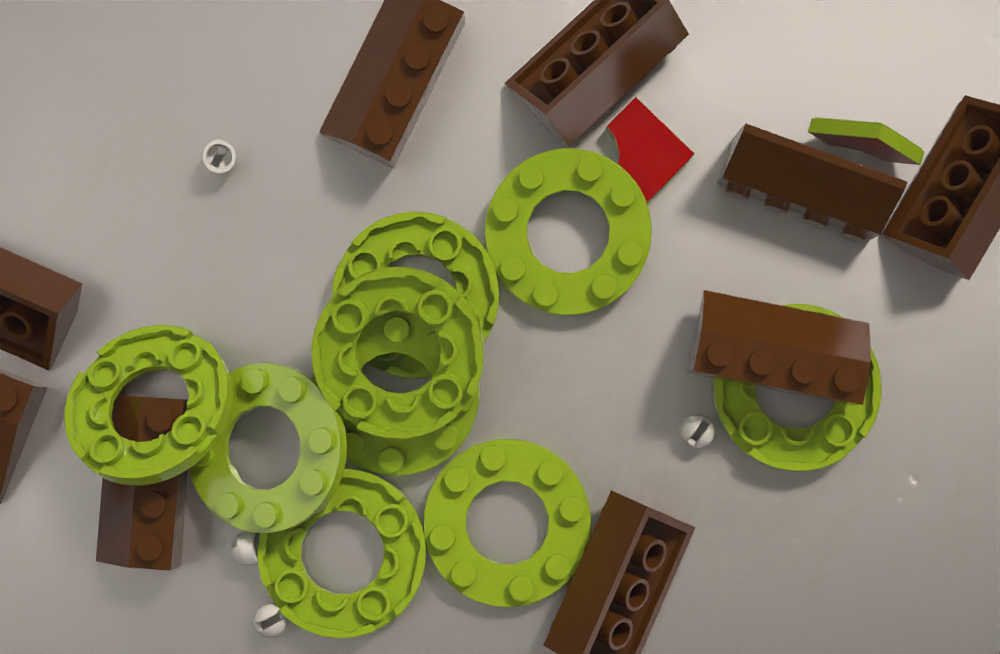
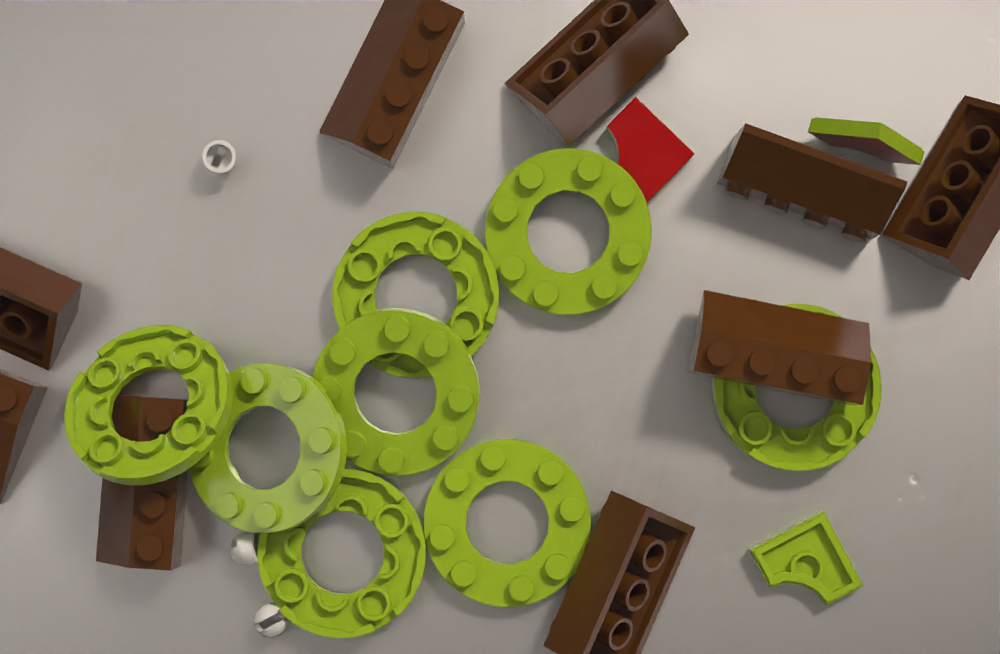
(371, 407): lime plate -> none
(691, 424): white hinge -> none
(808, 556): none -> lime tile

